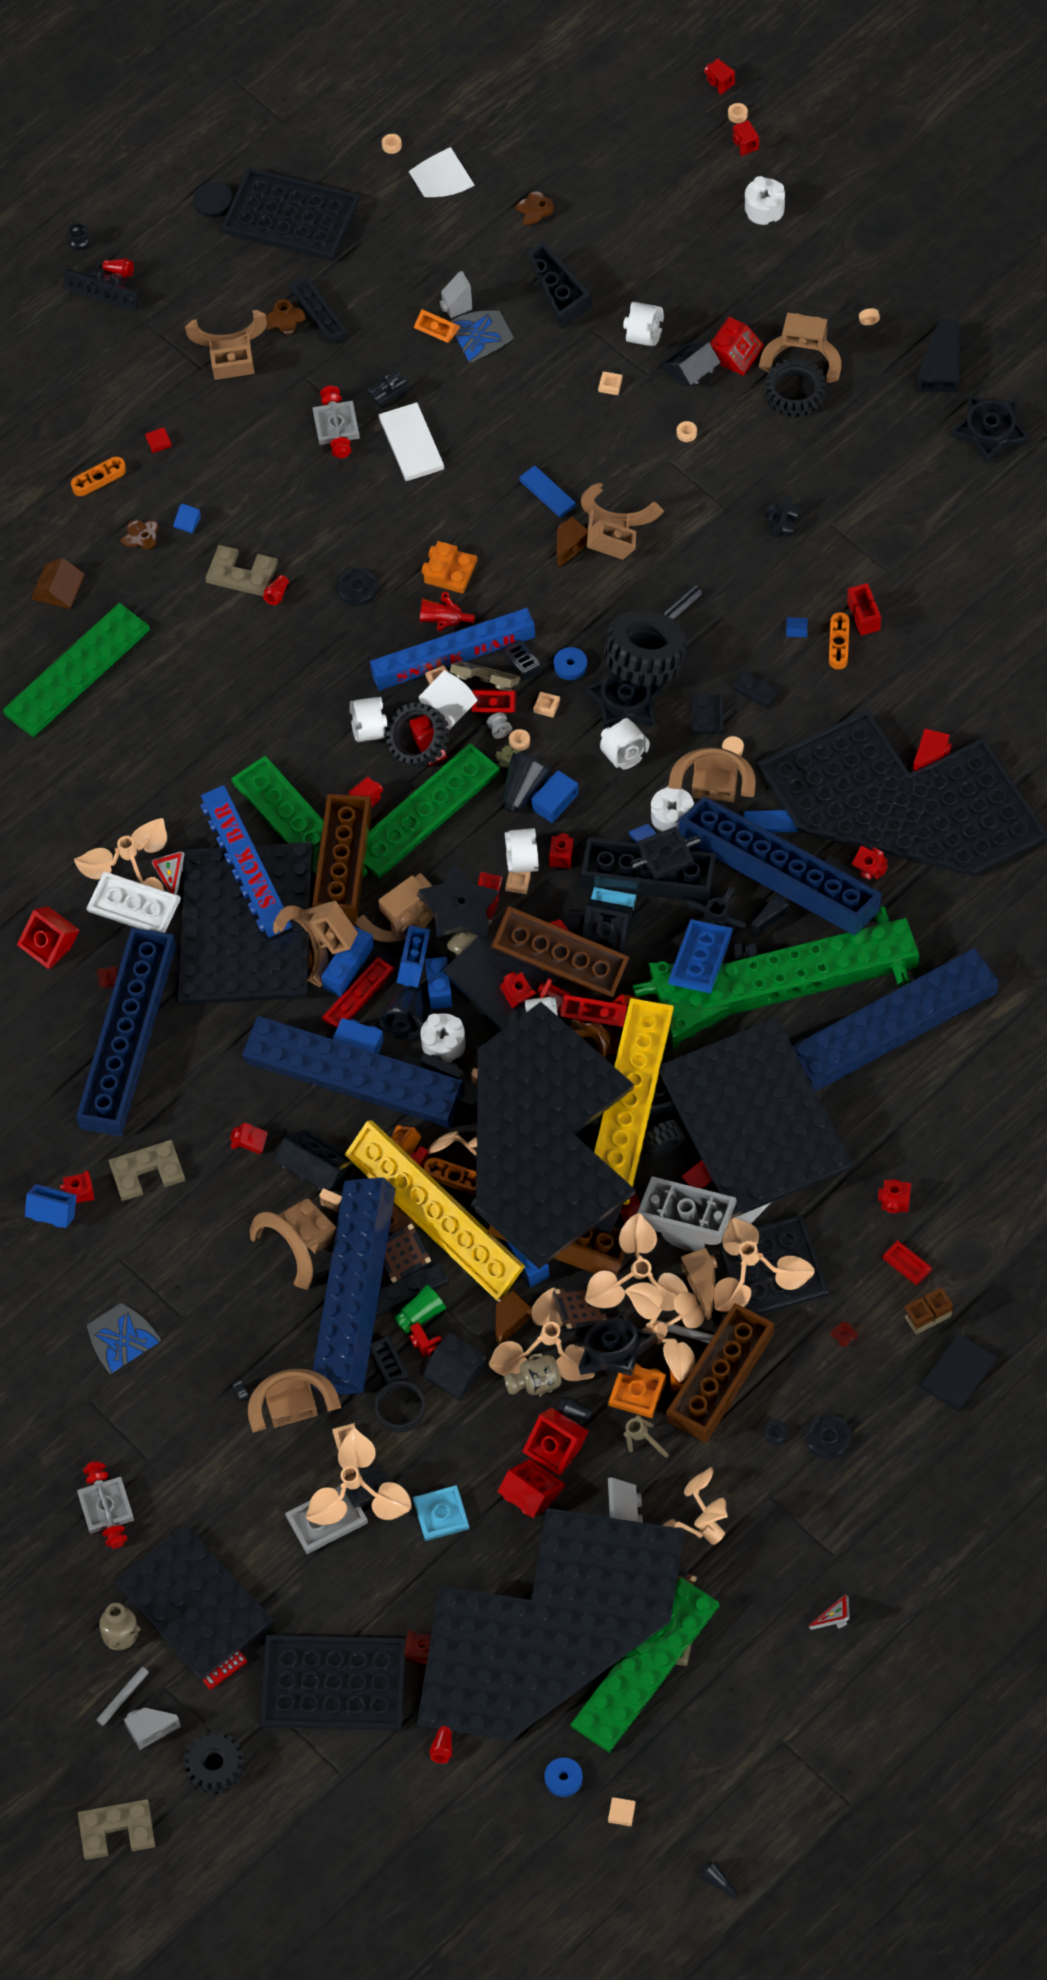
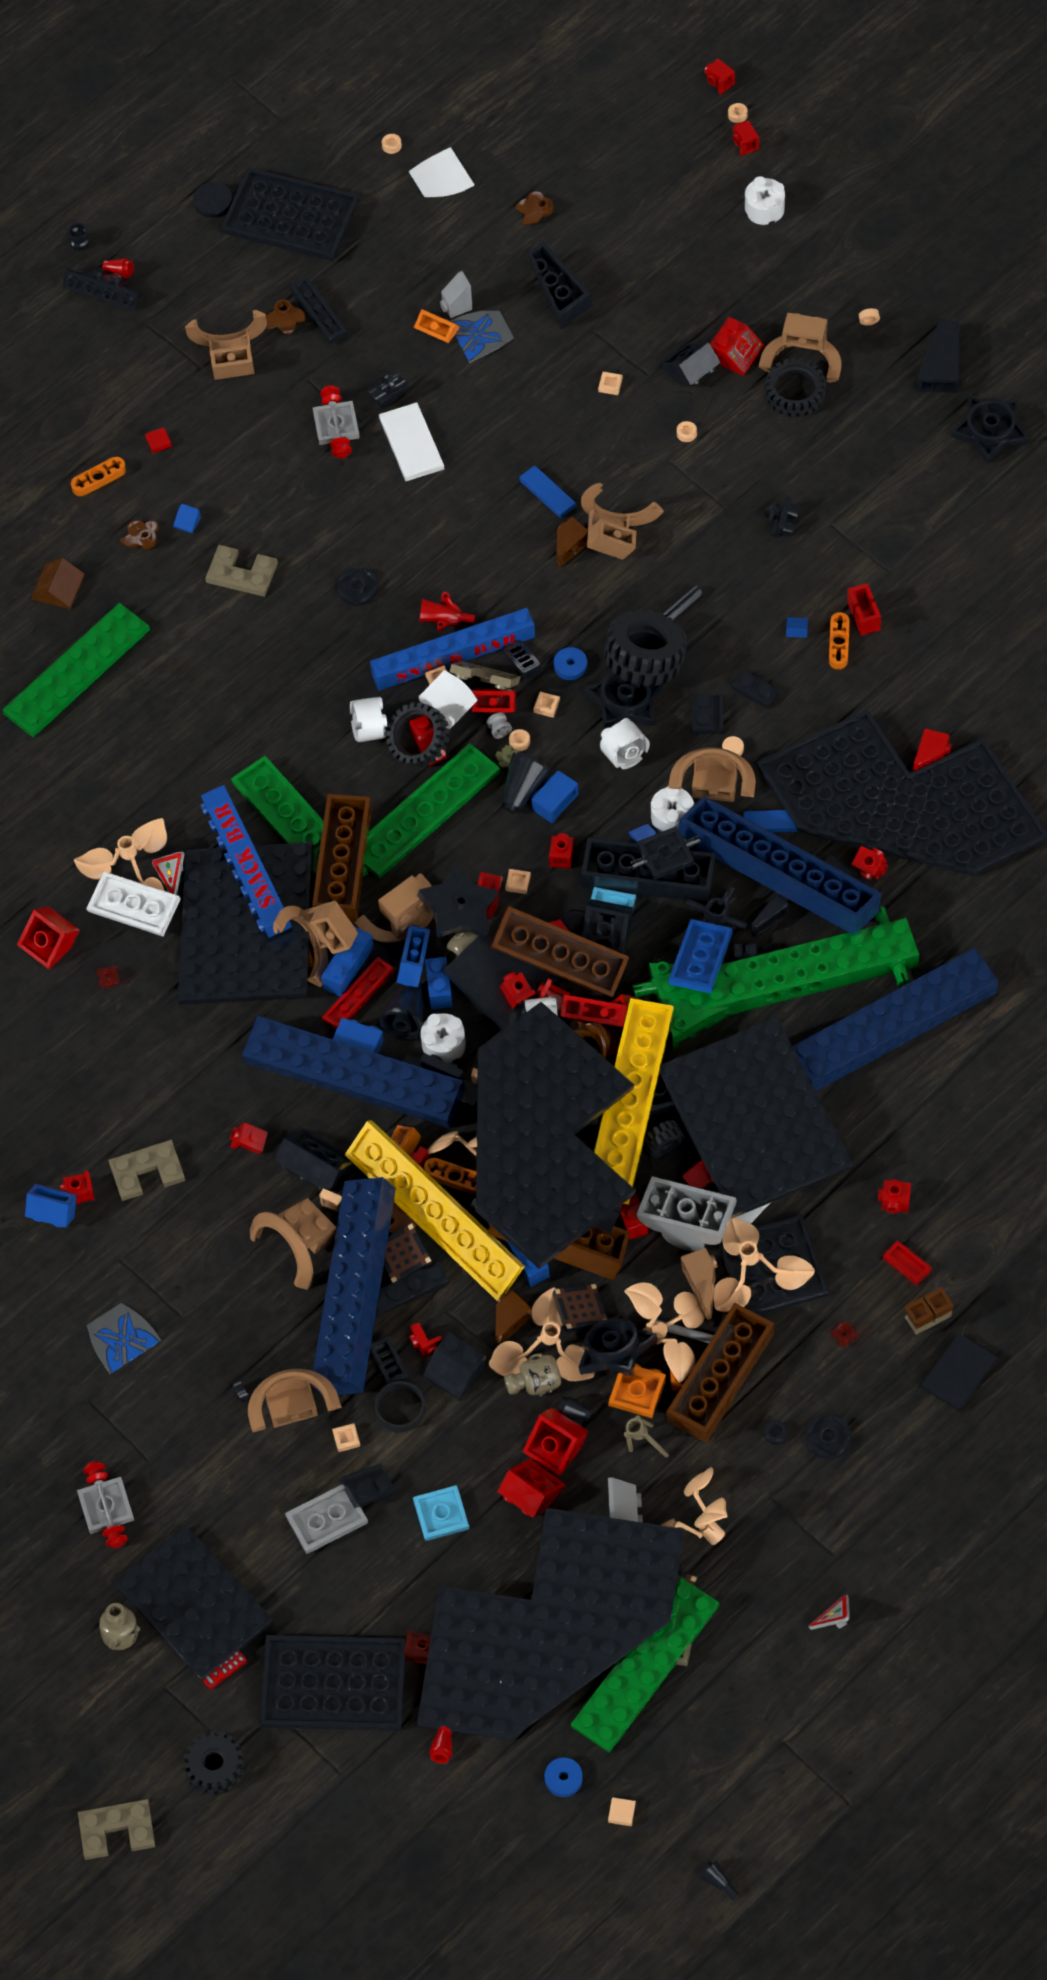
(122, 1696): light grey bar -> none
(126, 1032): dark blue brick -> none
(150, 1725): light grey slope -> none
(275, 591): red cone -> none
(355, 1453): light nougat plant -> none
(369, 789): red brick -> none
(420, 1309): green plant -> none
(448, 567): orange plate -> none
(521, 850): white brick -> none
(636, 1237): light nougat plant -> none
(643, 324): white brick -> none

